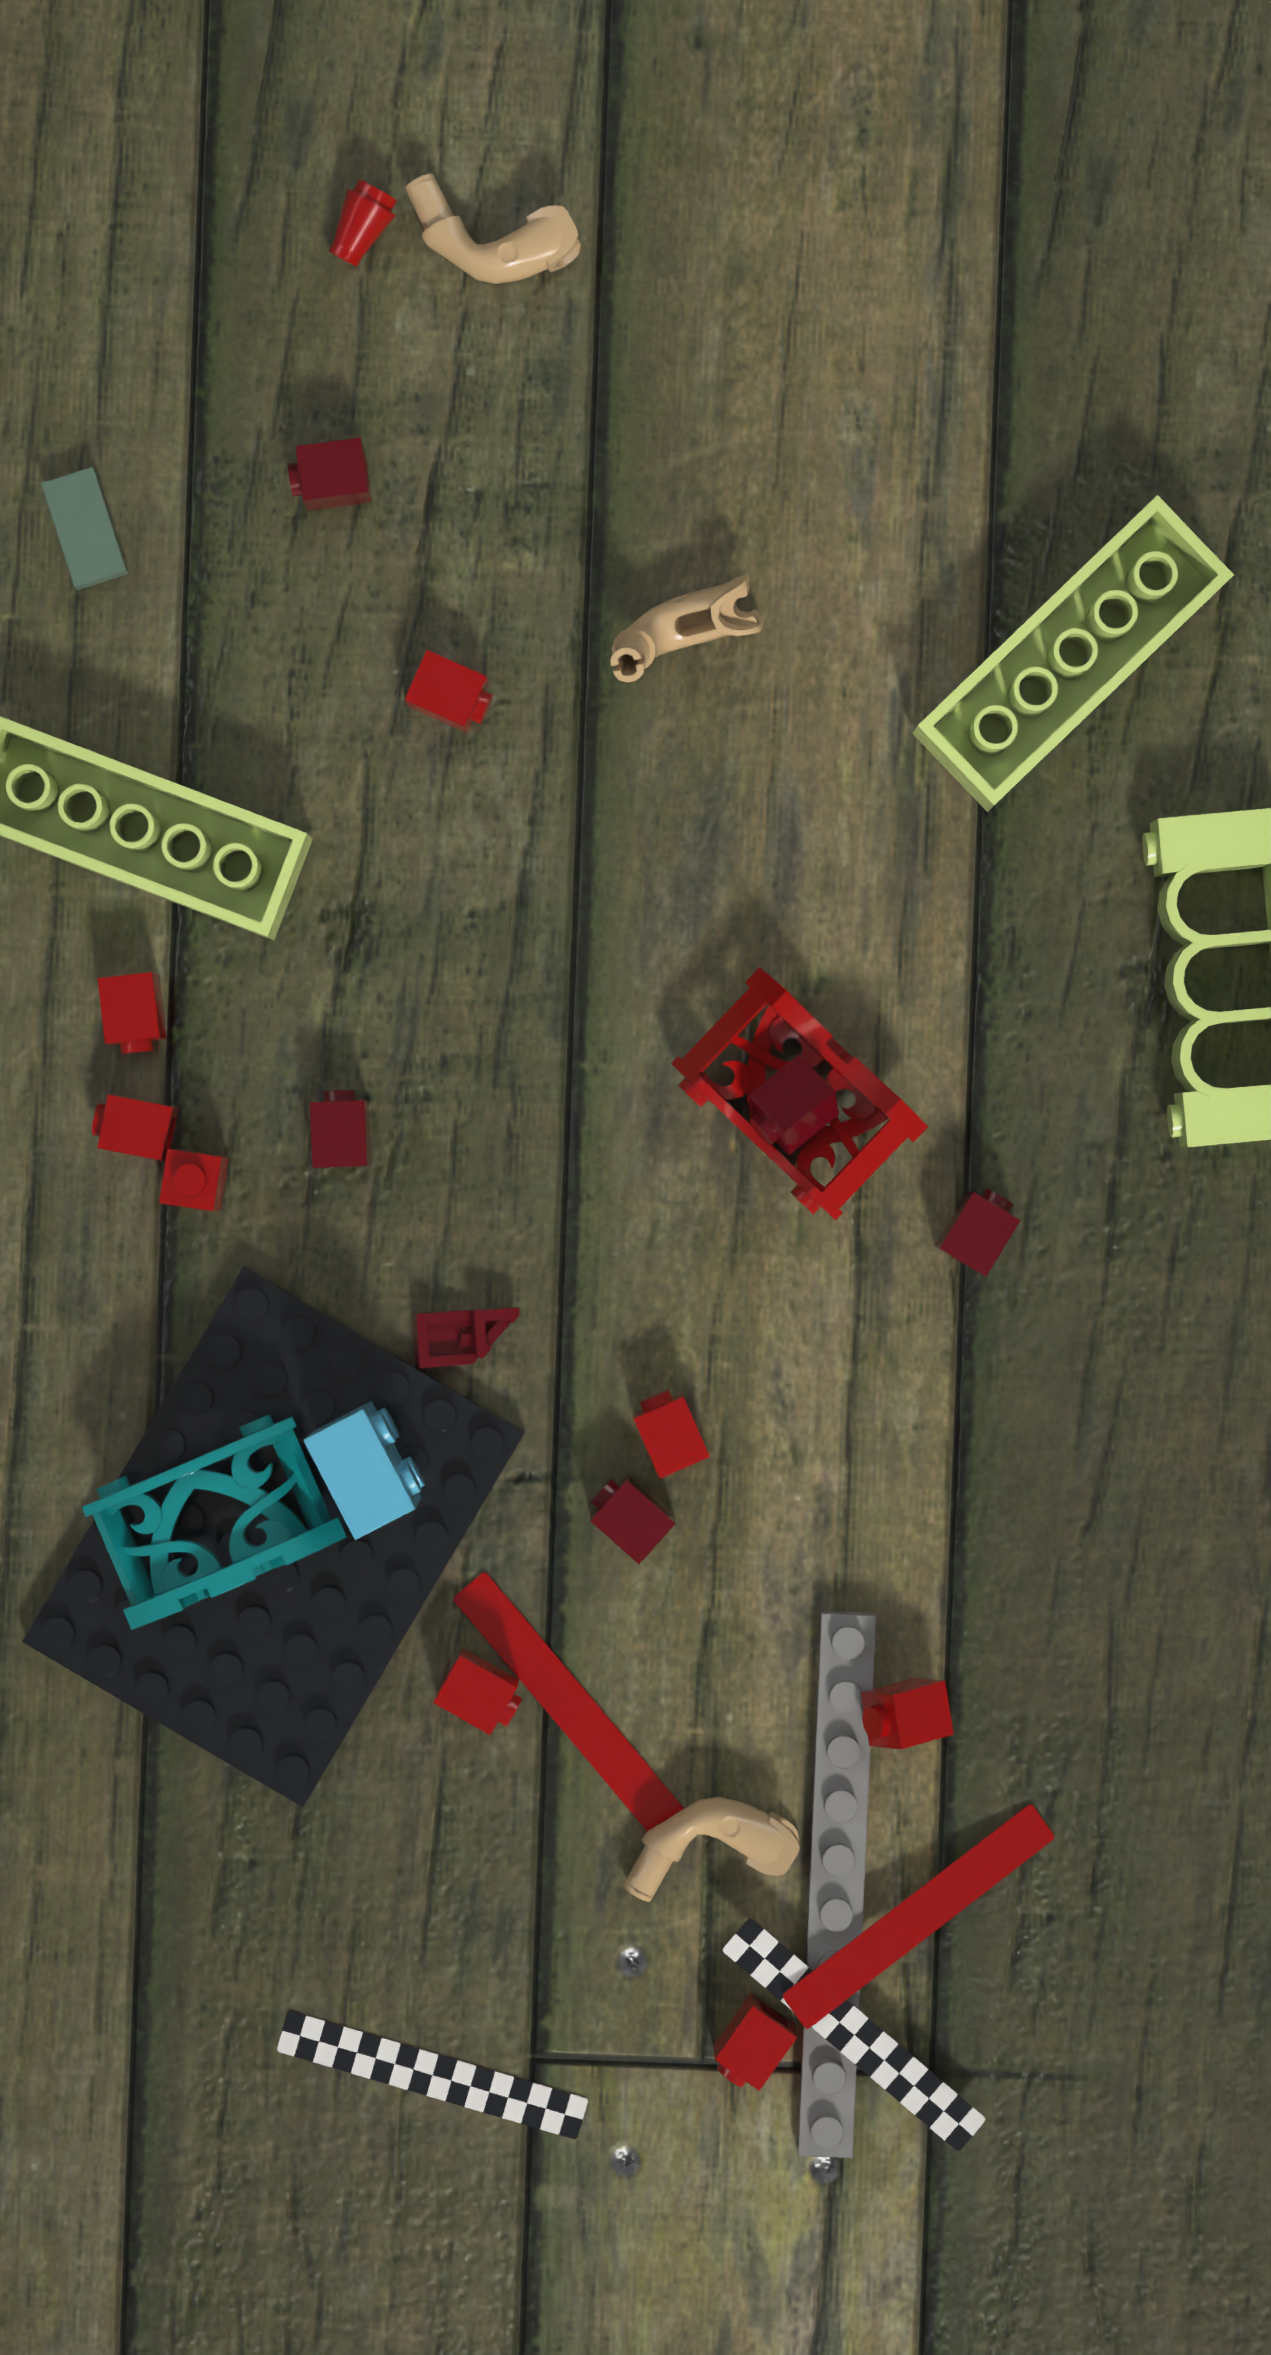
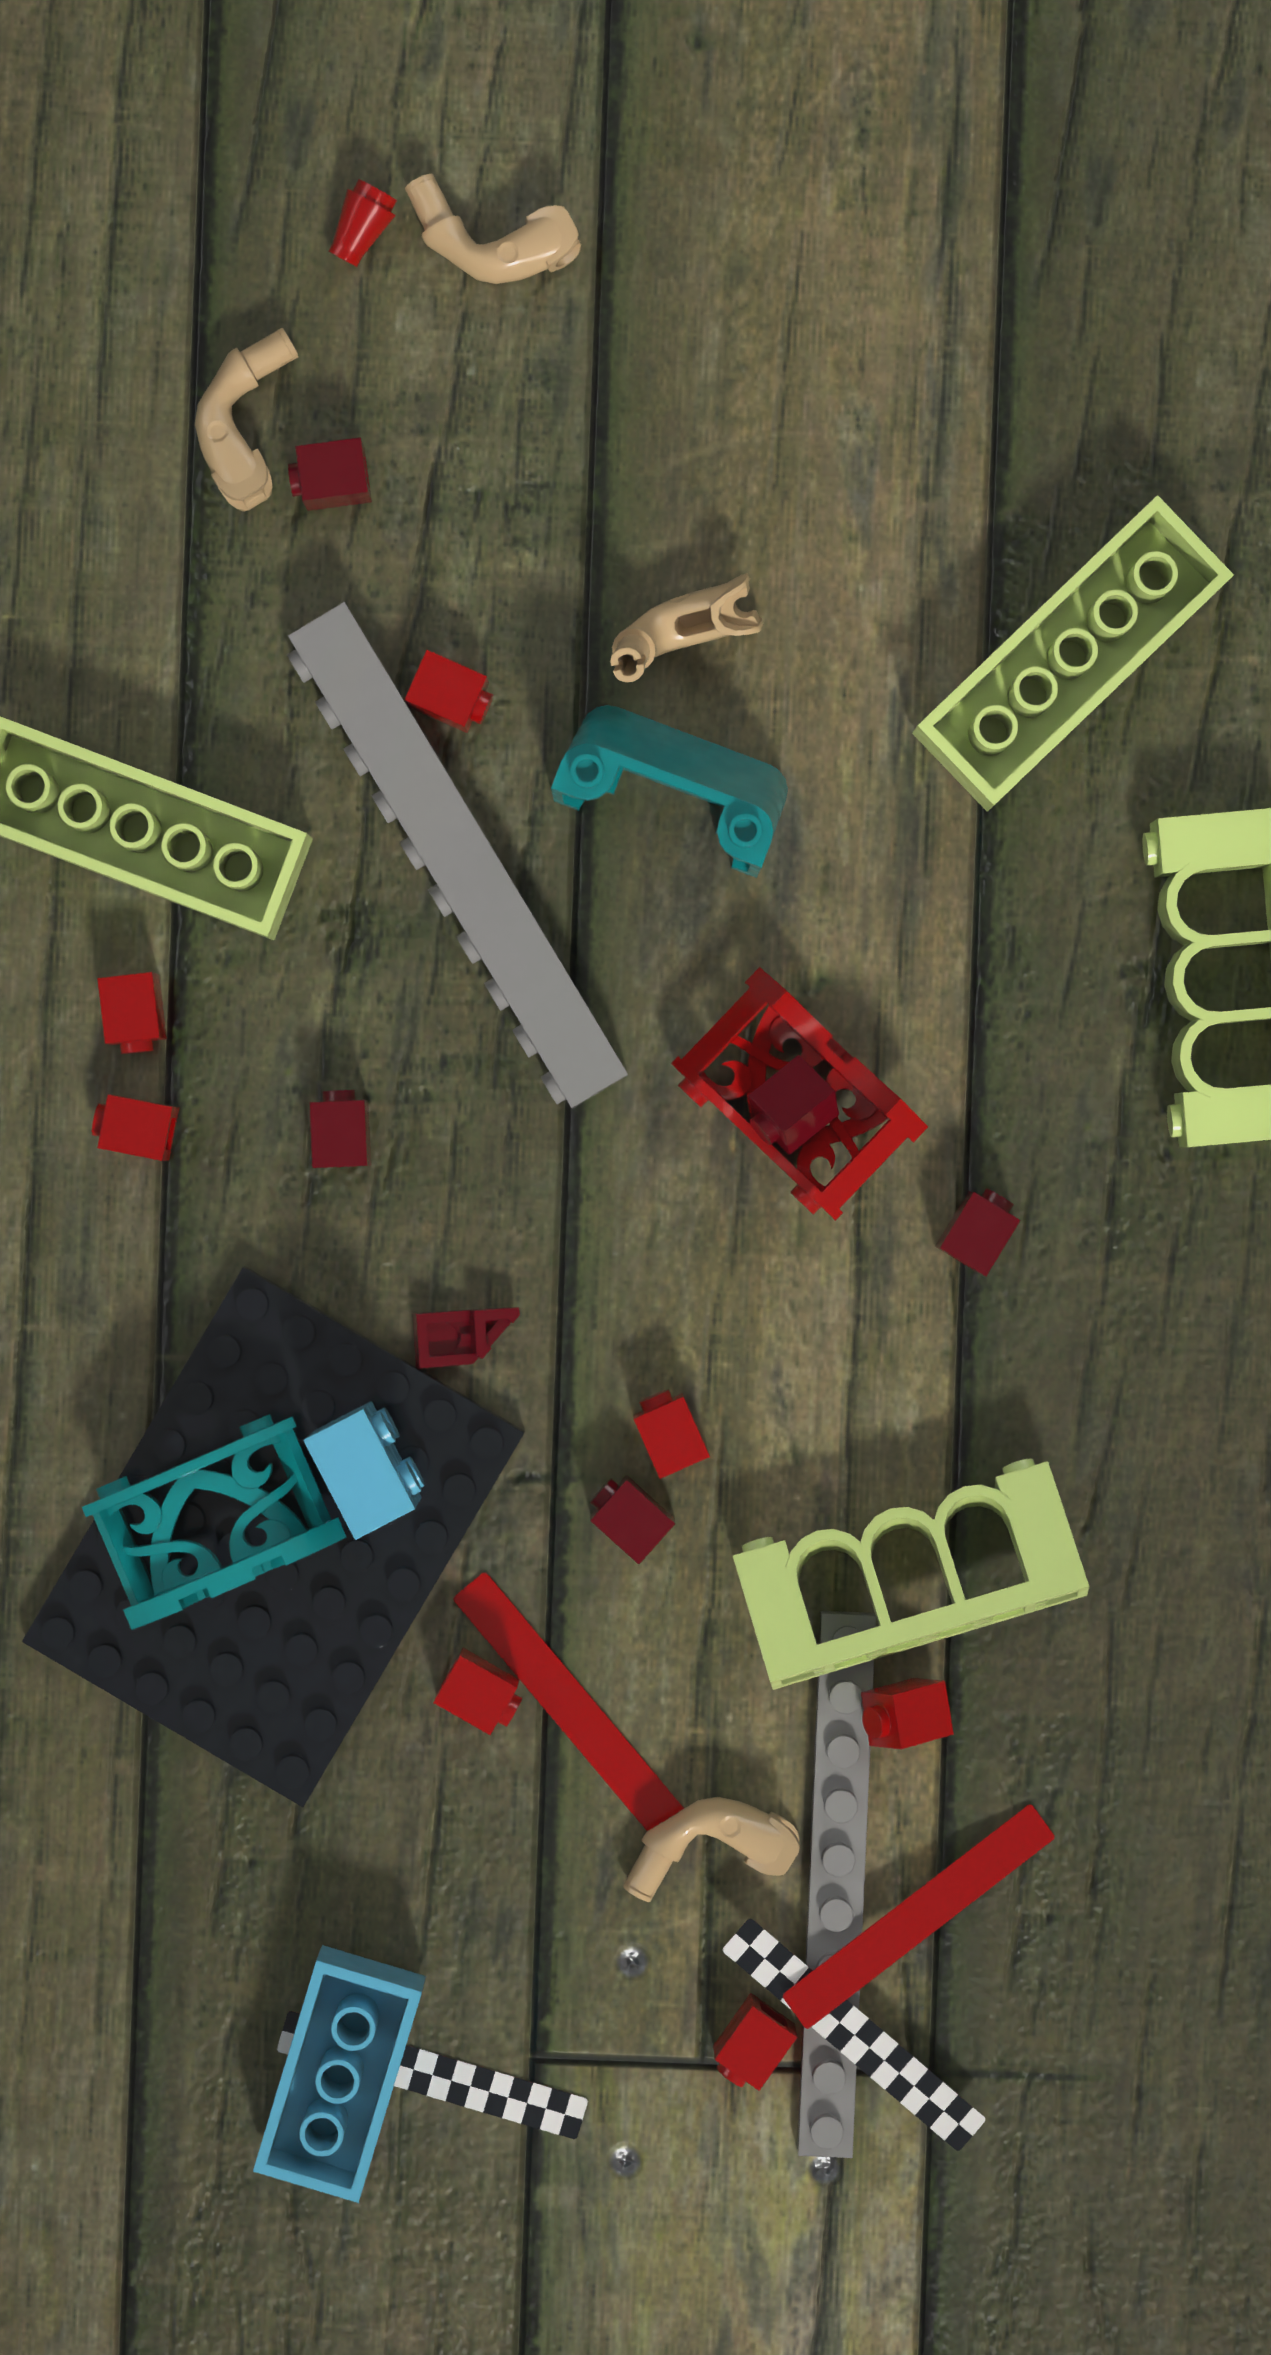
(84, 528): sand green tile -> none
(194, 1179): red brick -> none
(234, 466): none -> tan piece
(339, 2073): none -> medium azure brick
(457, 856): none -> light grey brick
(622, 740): none -> teal windscreen
(1040, 1535): none -> yellowish green fence

